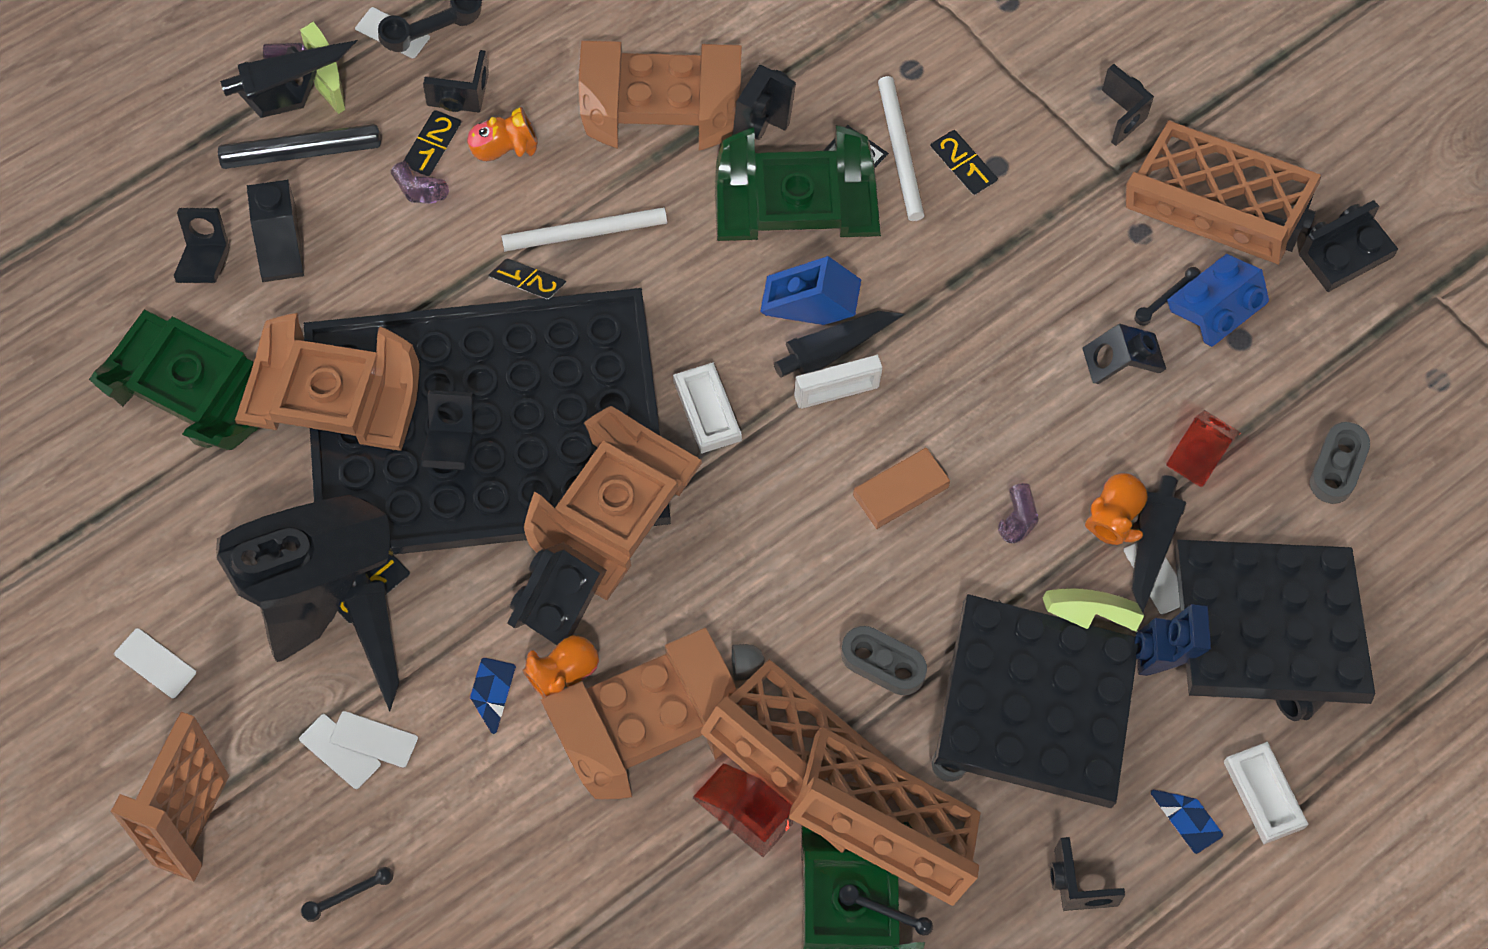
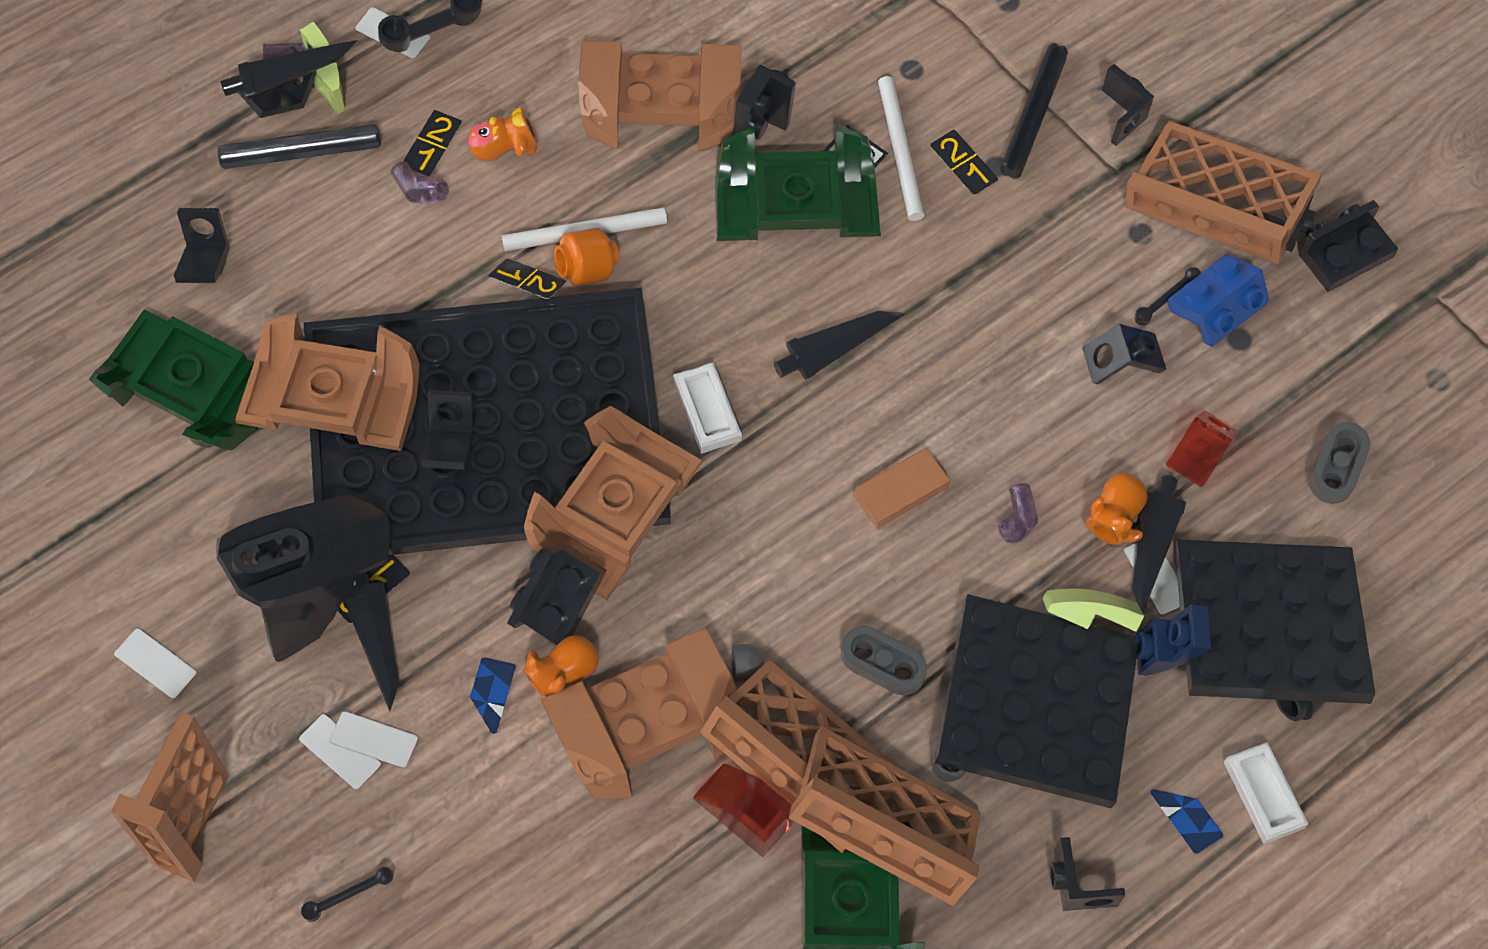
(275, 230): black slope -> none
(459, 95): black bracket -> none
(586, 256): none -> orange head
(812, 293): blue slope -> none
(838, 381): white tile -> none
(849, 896): black hinge -> none
(1034, 111): none -> black axle

